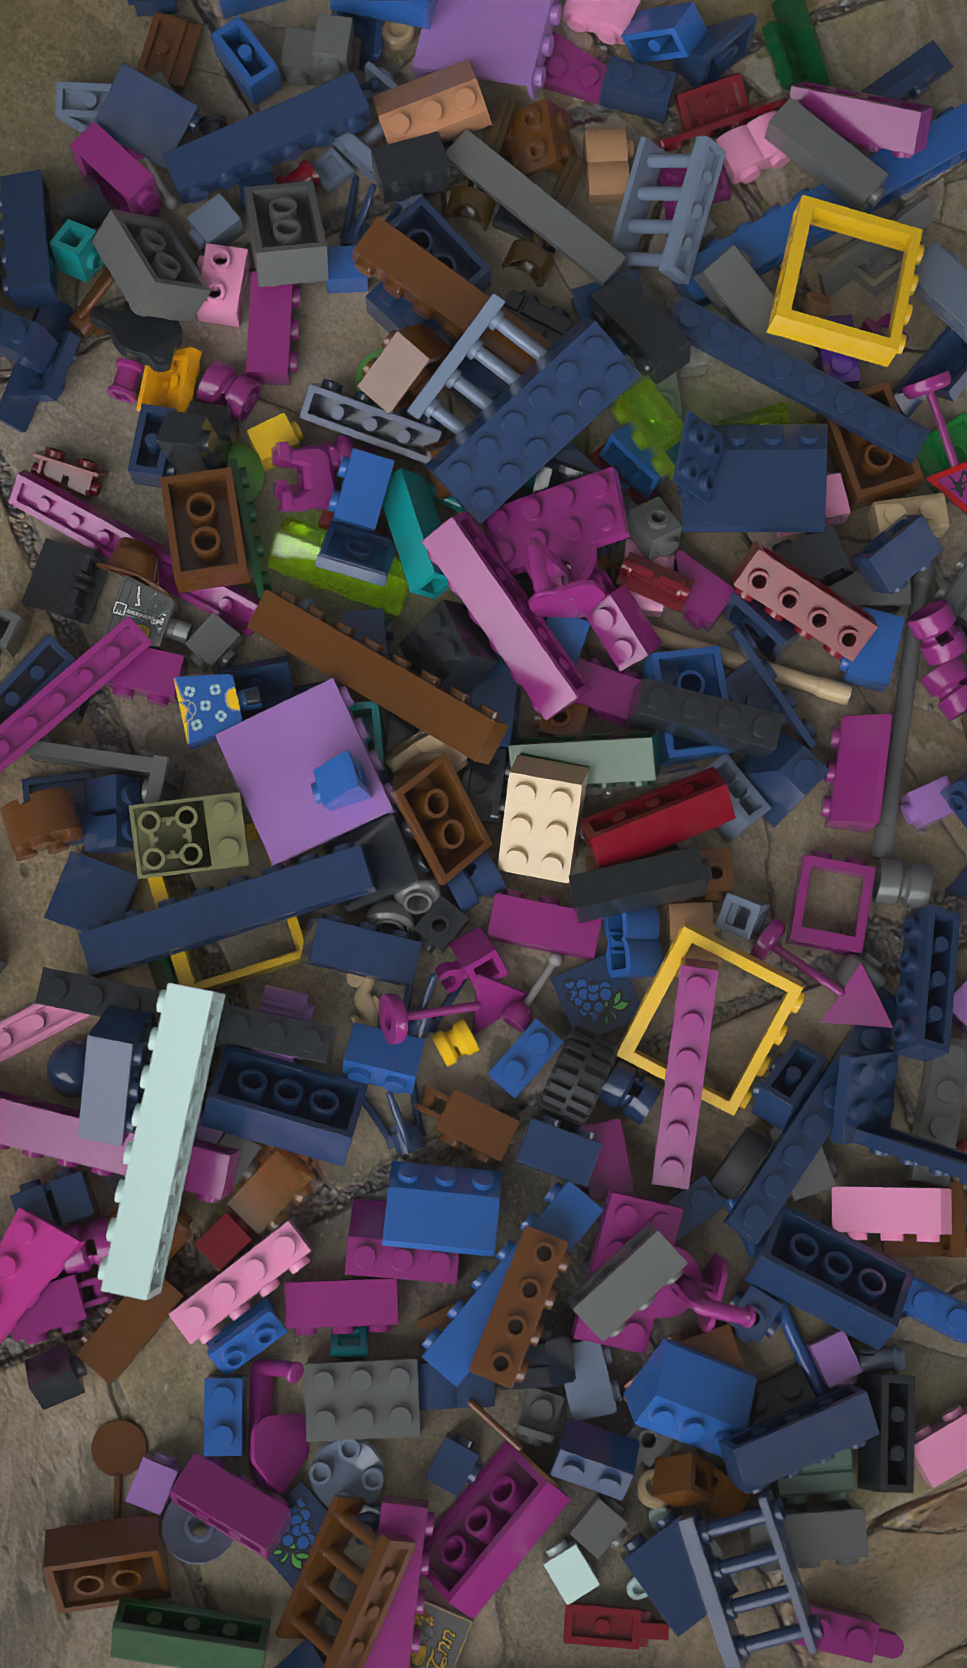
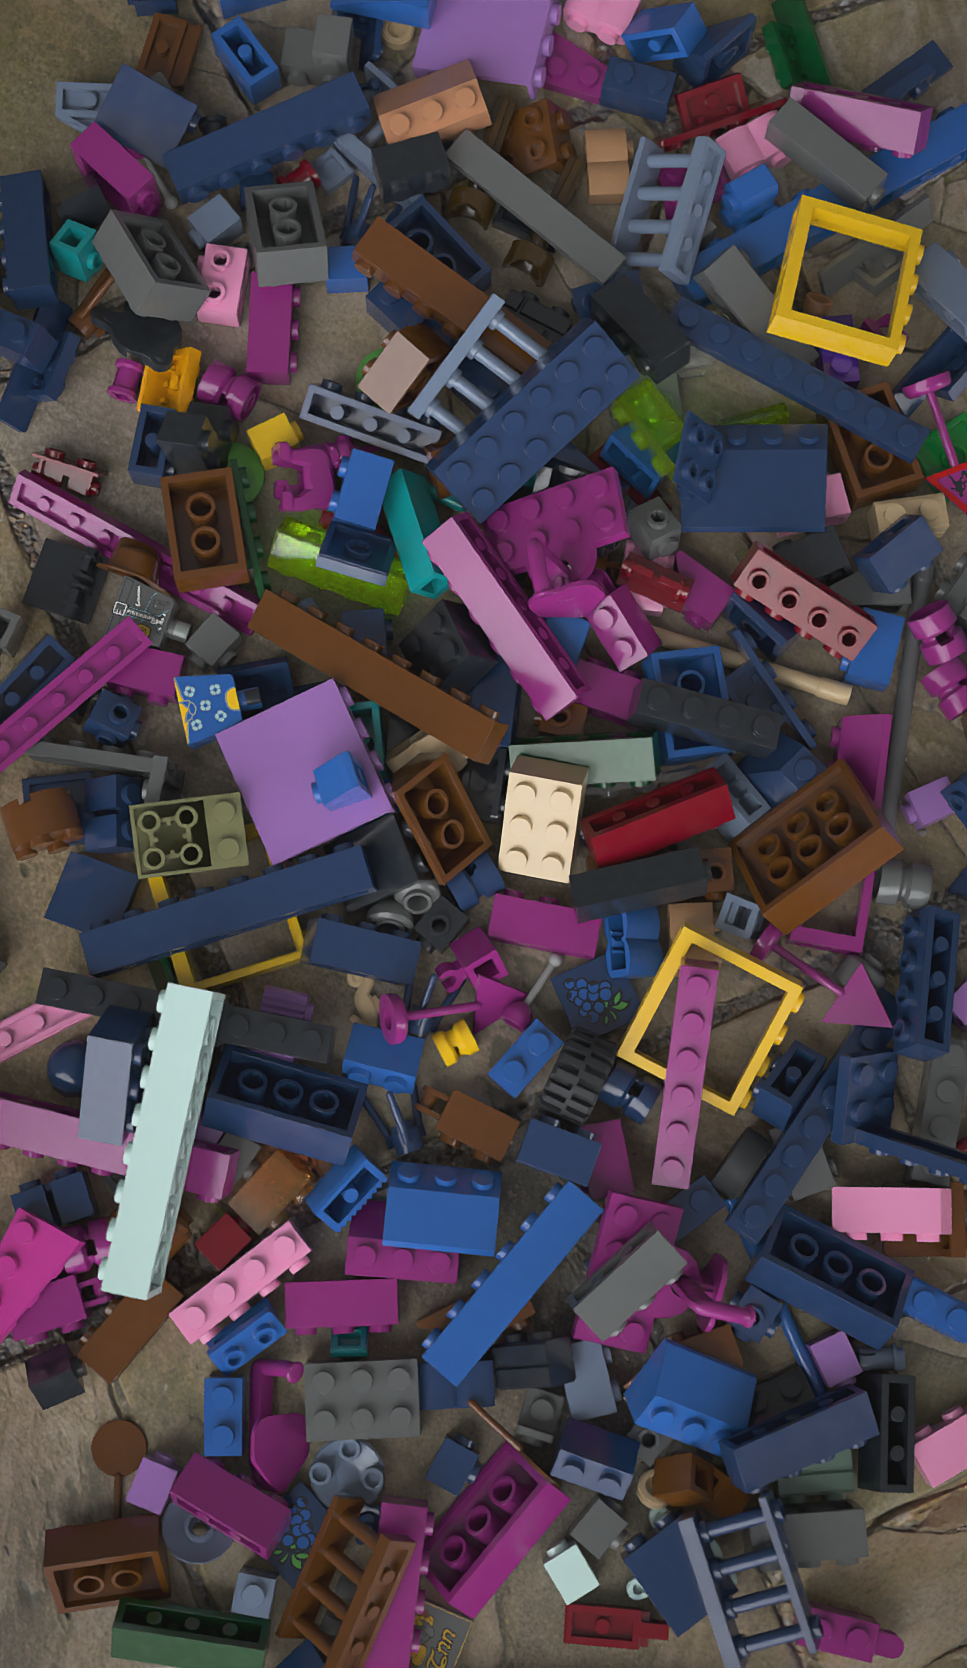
(113, 719): none -> dark blue brick
(255, 1592): none -> sand blue brick
(345, 1189): none -> blue brick
(518, 1307): reddish brown brick -> none
(748, 197): none -> blue brick
(814, 847): none -> reddish brown slope

